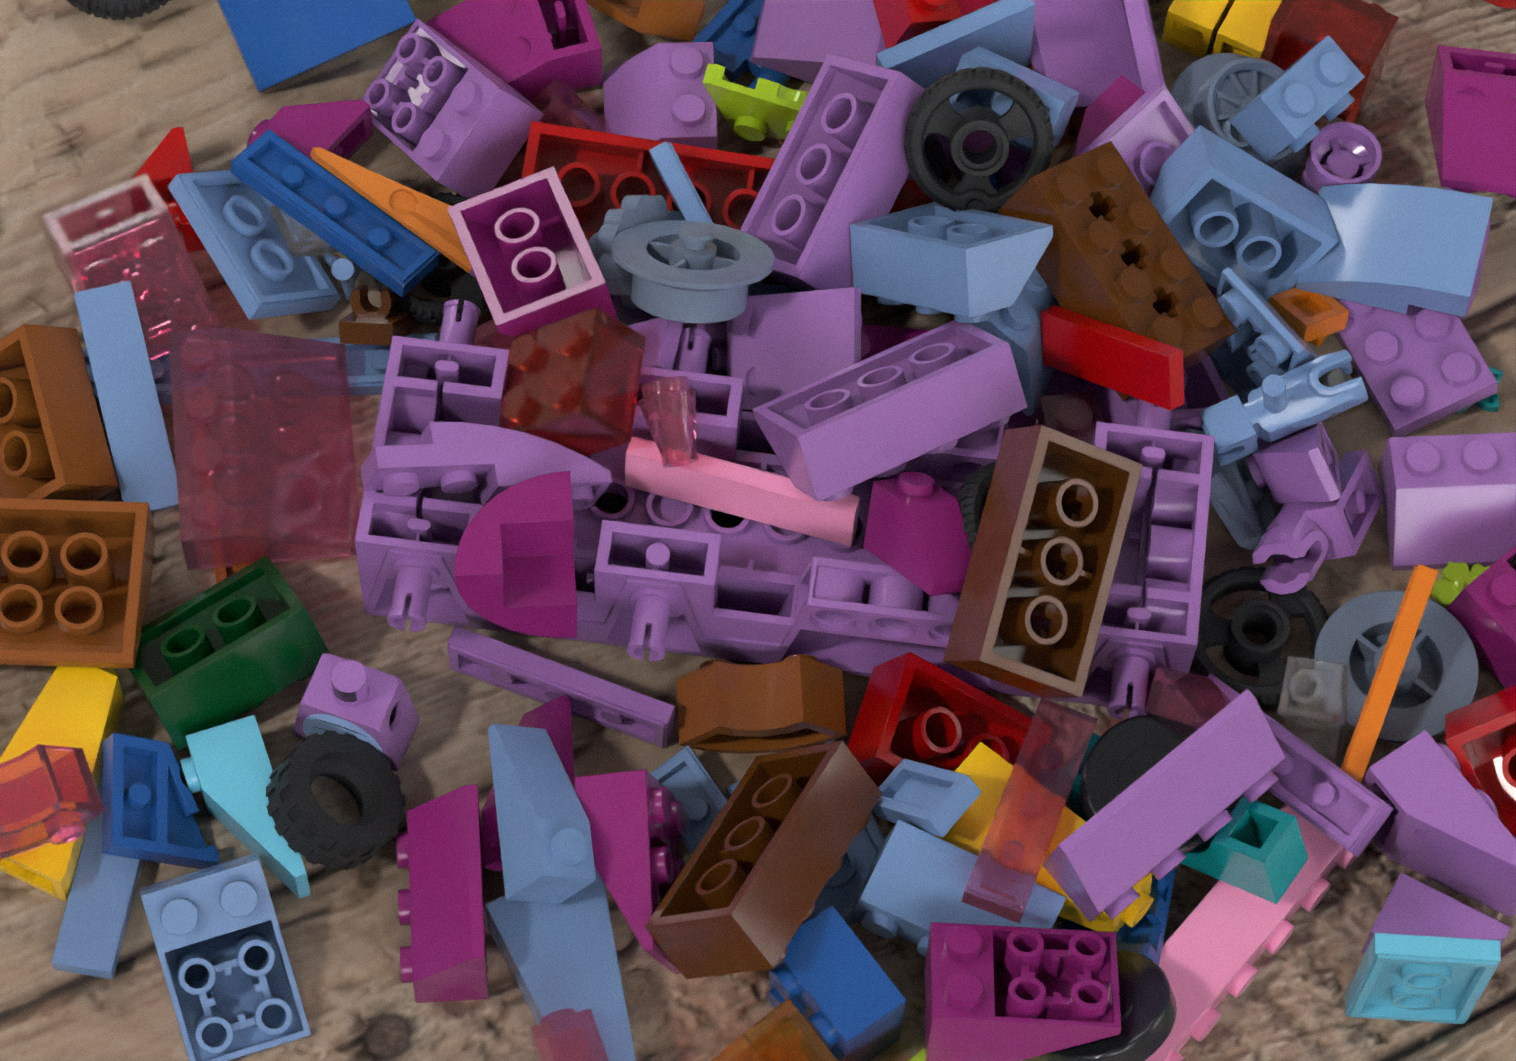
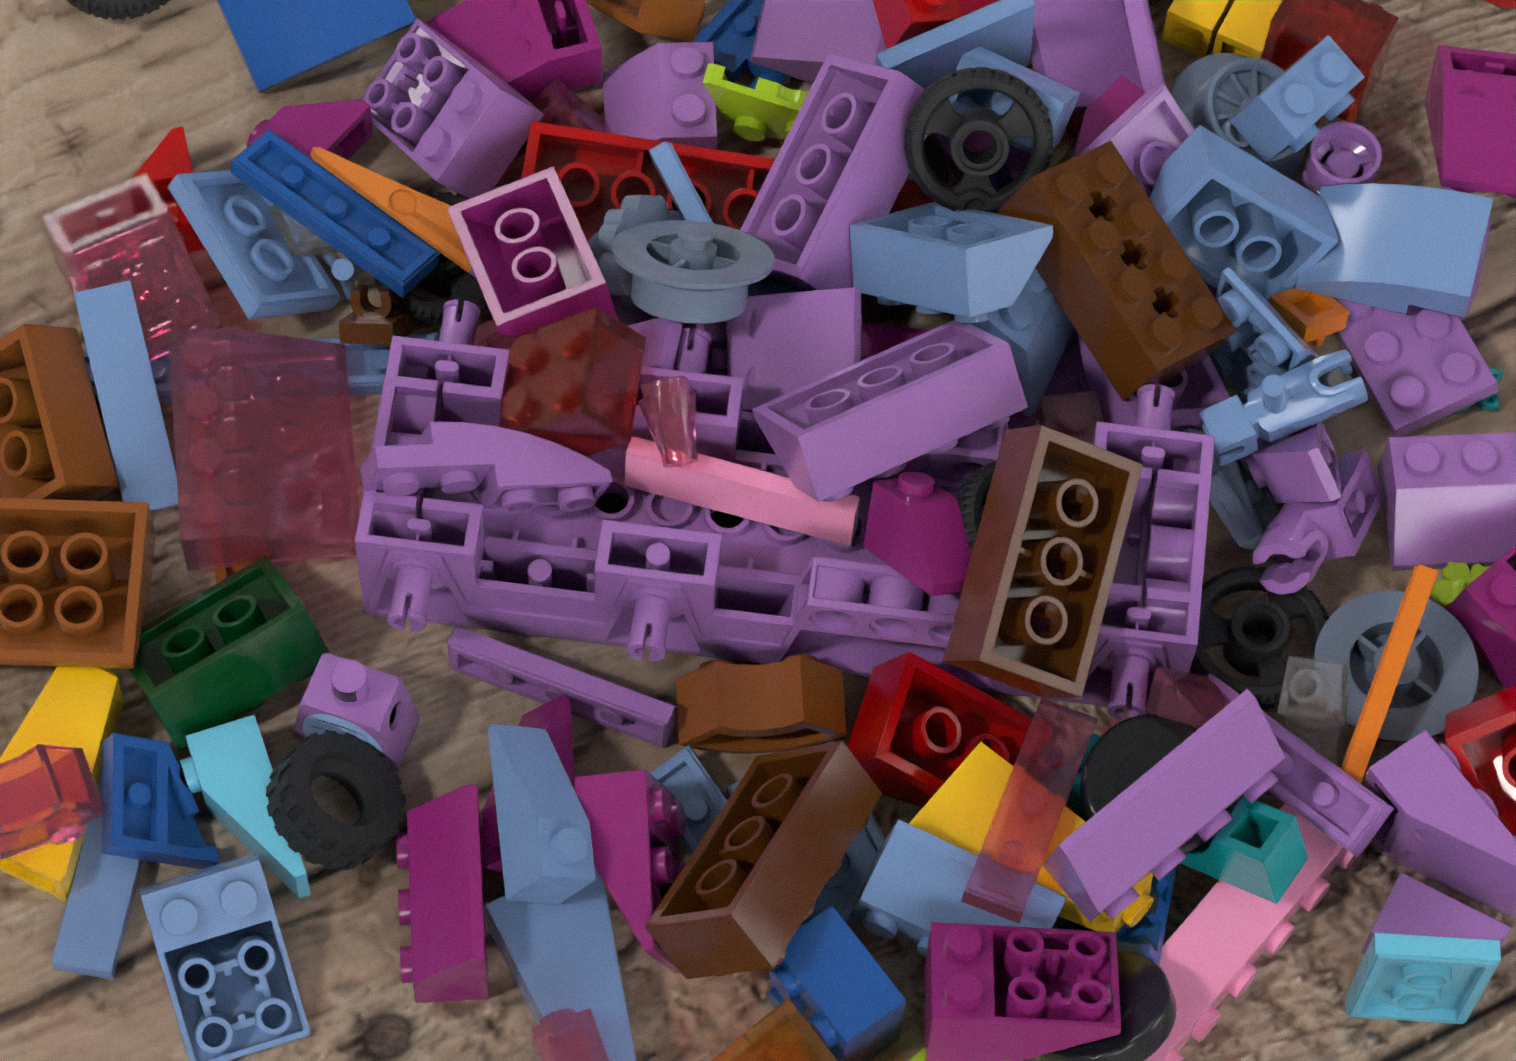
(520, 559): magenta brick -> none
(925, 797): medium blue tile -> none
(1113, 357): red tile -> none

